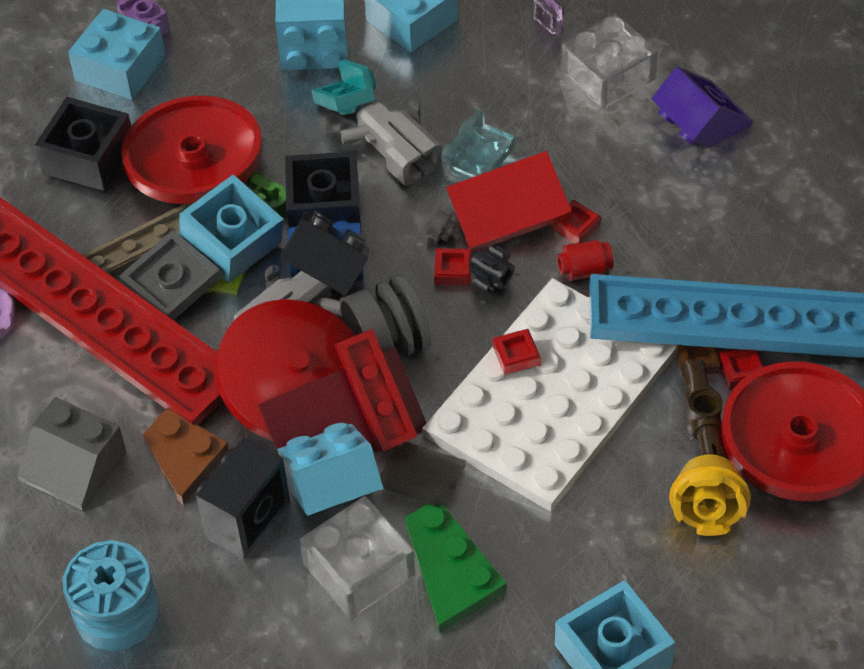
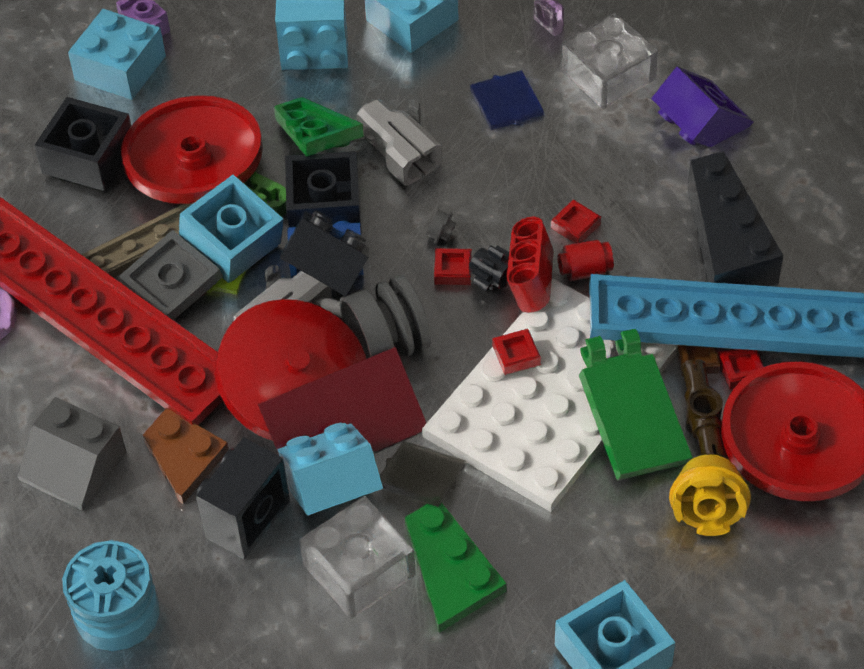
(315, 126): none -> green wing
(346, 95): teal bracket -> none
(376, 390): red plate -> none
(475, 149): clear light blue bracket -> none
(506, 100): none -> clear blue piece
(509, 201): red tile -> none
(530, 264): none -> red beam
(632, 408): none -> green tile
(729, 227): none -> black wedge

